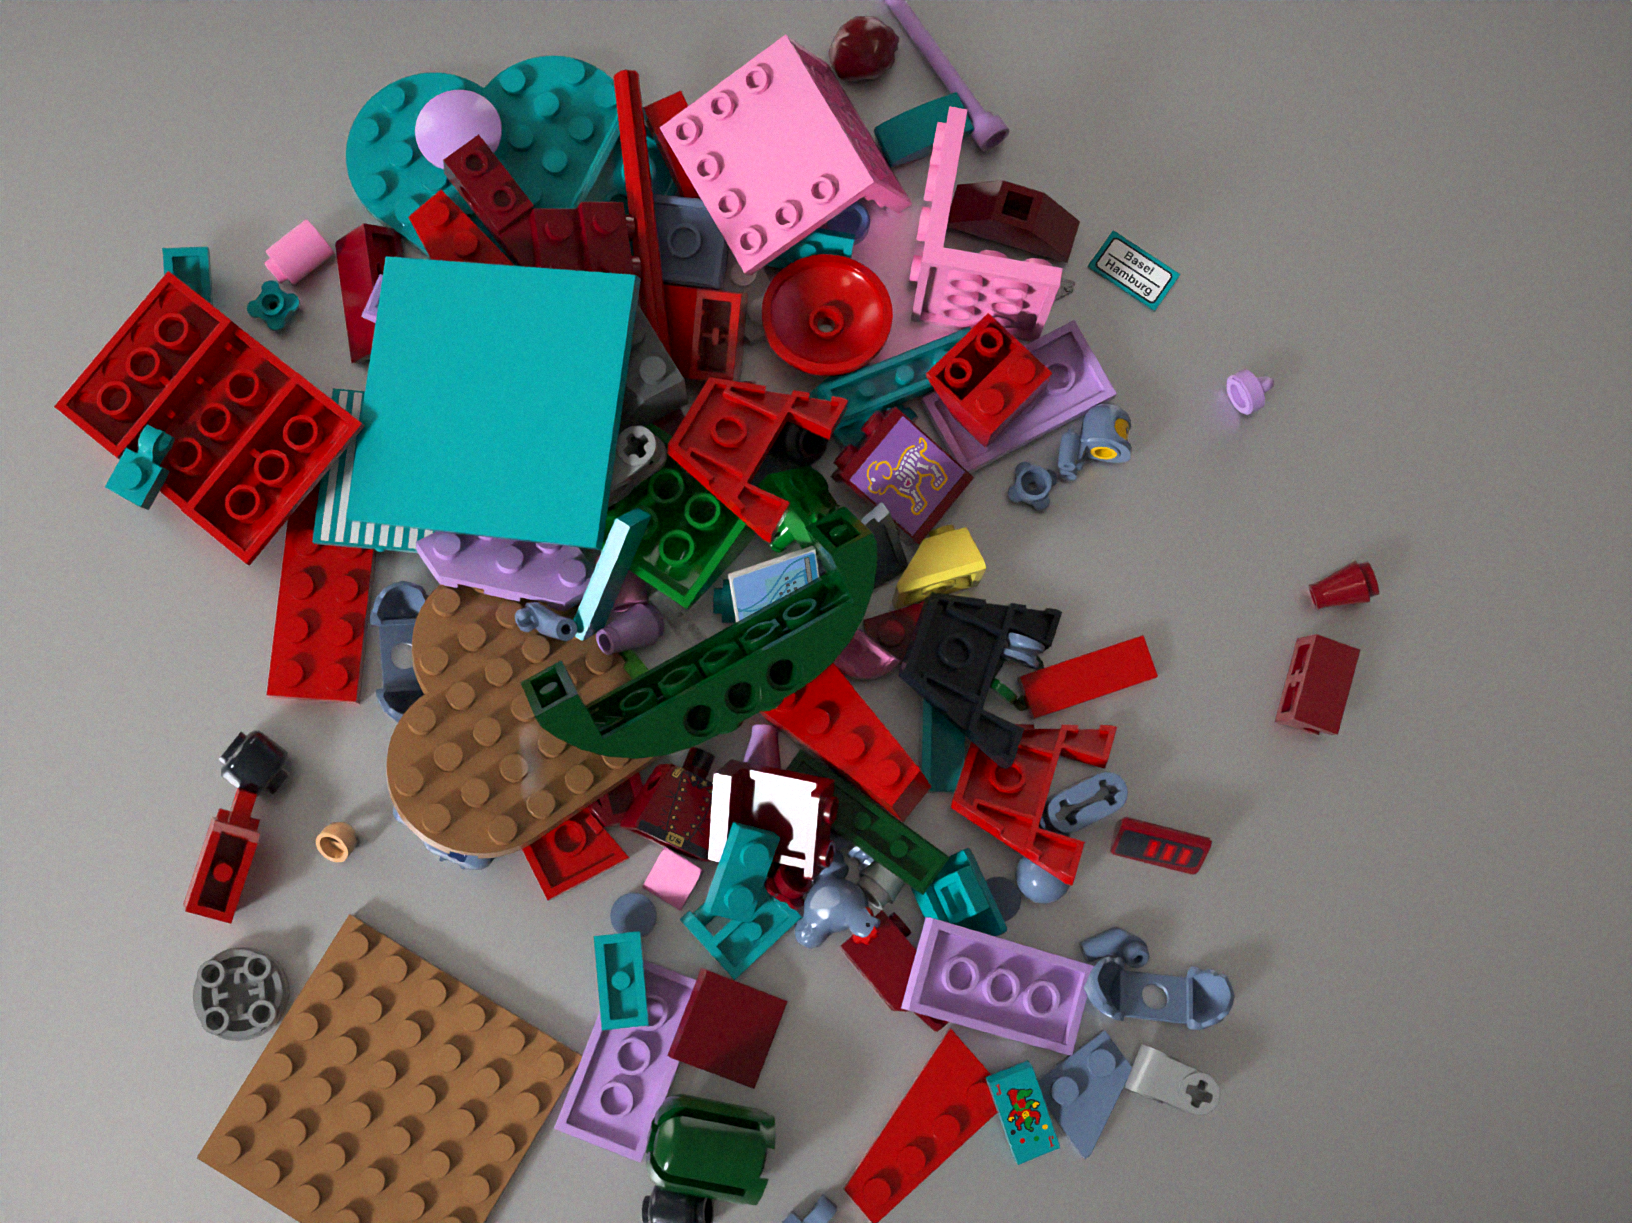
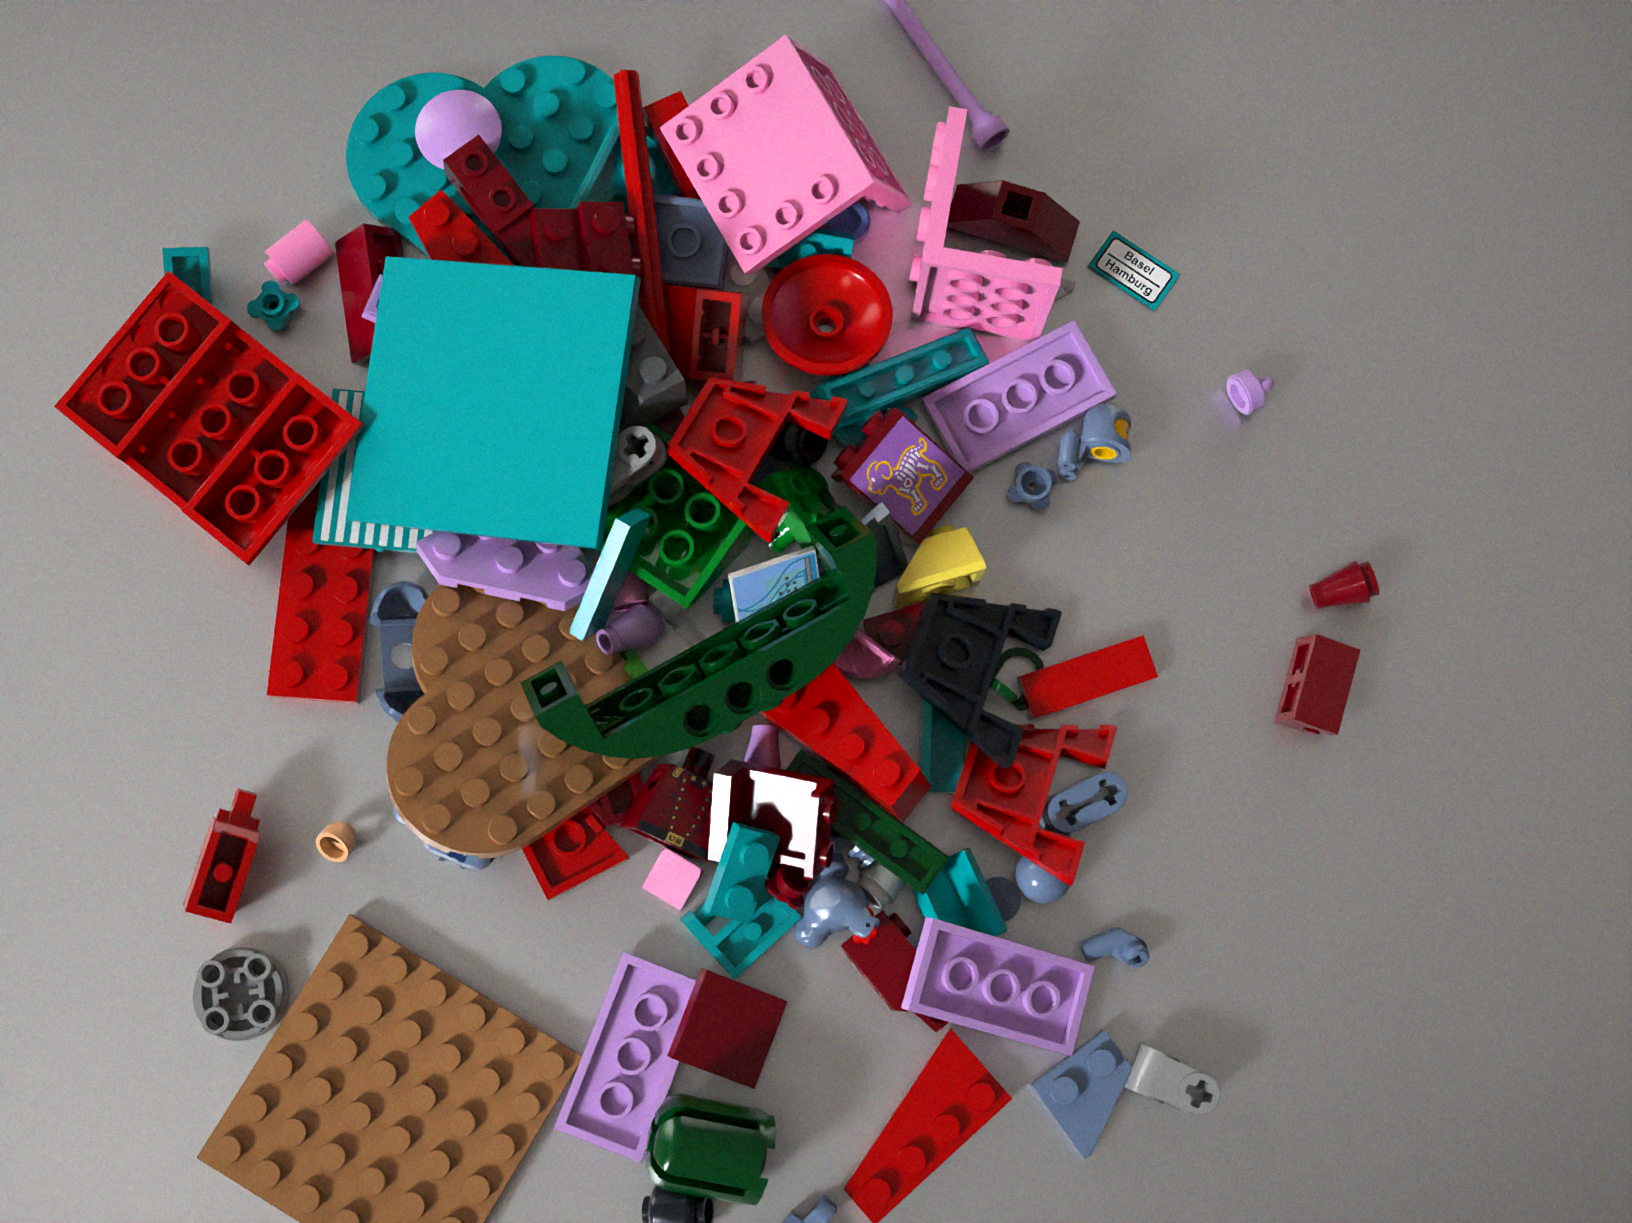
(139, 474): teal plate -> none
(254, 763): black head -> none
(545, 621): sand blue arm -> none
(621, 980): teal plate -> none
(633, 913): sand blue tile -> none
(863, 49): dark red hair -> none
(913, 131): teal slope -> none
(960, 895): teal plate -> none
(988, 380): red slope -> none
(1022, 650): sand blue bush -> none
(1022, 1112): teal tile -> none
(1159, 845): slope -> none
(1197, 1000): sand blue piece -> none

